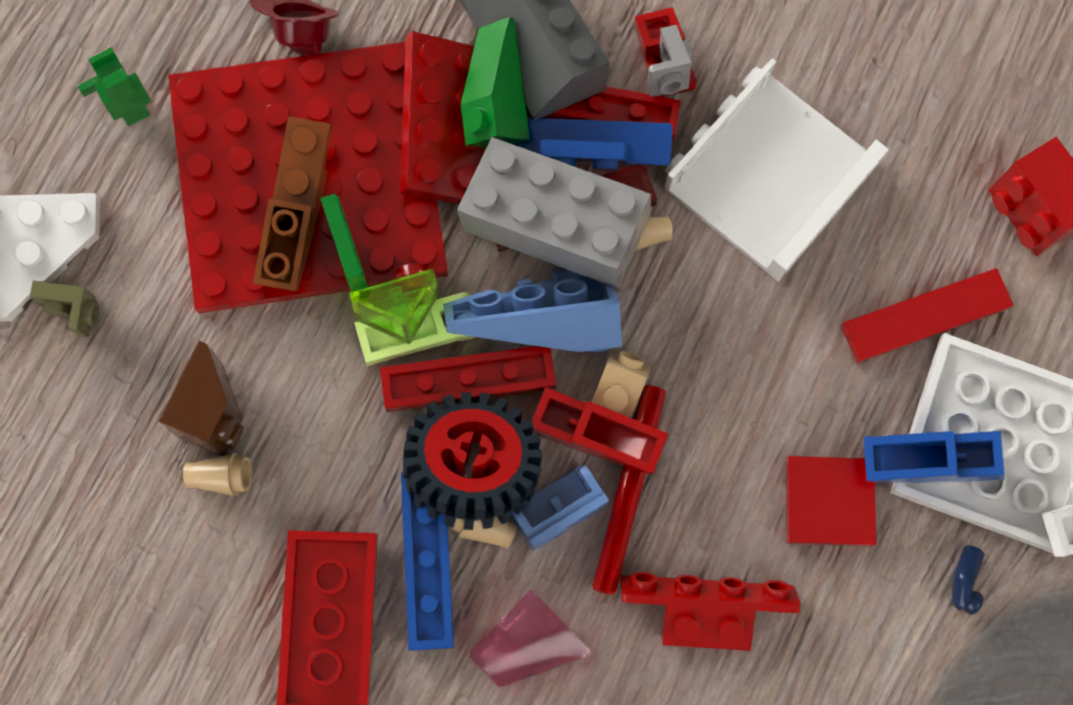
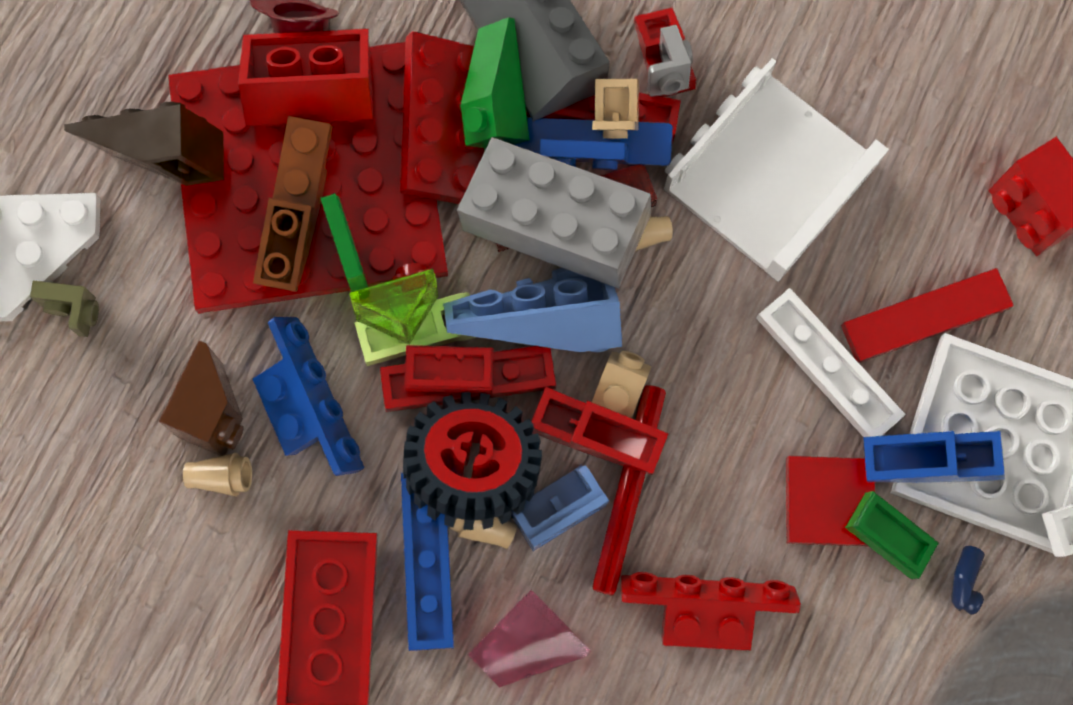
(120, 93): green piece -> none
(159, 140): none -> dark brown slope
(302, 402): none -> blue bracket
(306, 77): none -> red slope
(449, 369): none -> red plate
(616, 107): none -> tan bracket
(830, 365): none -> white plate
(892, 535): none -> green tile

